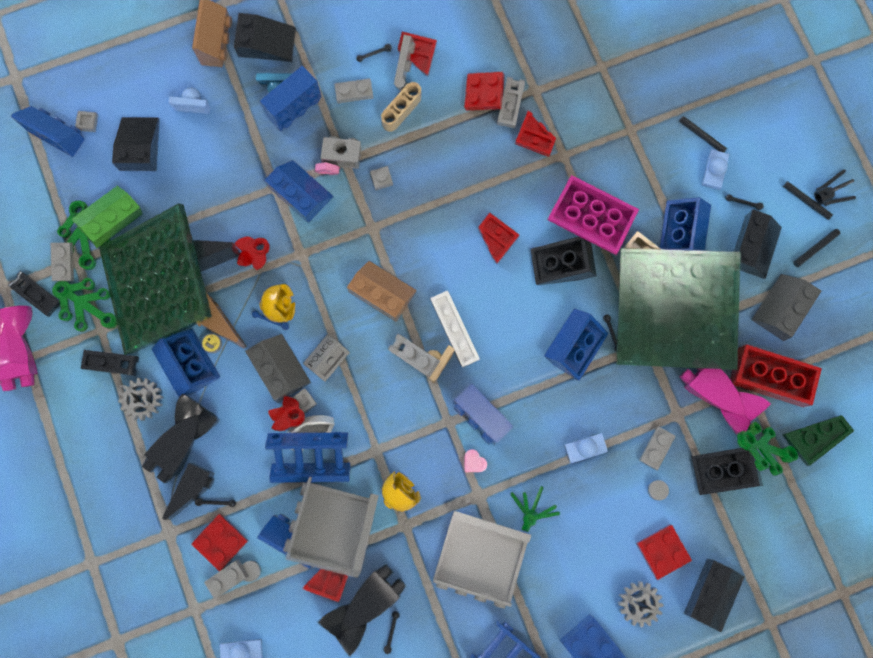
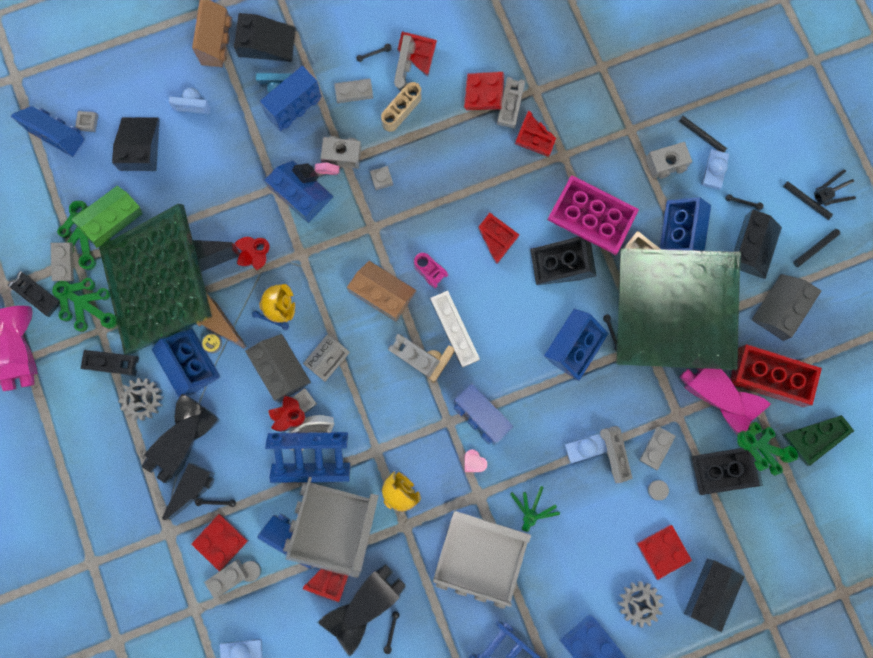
(305, 173): none -> black plate
(431, 270): none -> dark pink piece
(616, 454): none -> light grey plate
(676, 153): none -> light grey brick

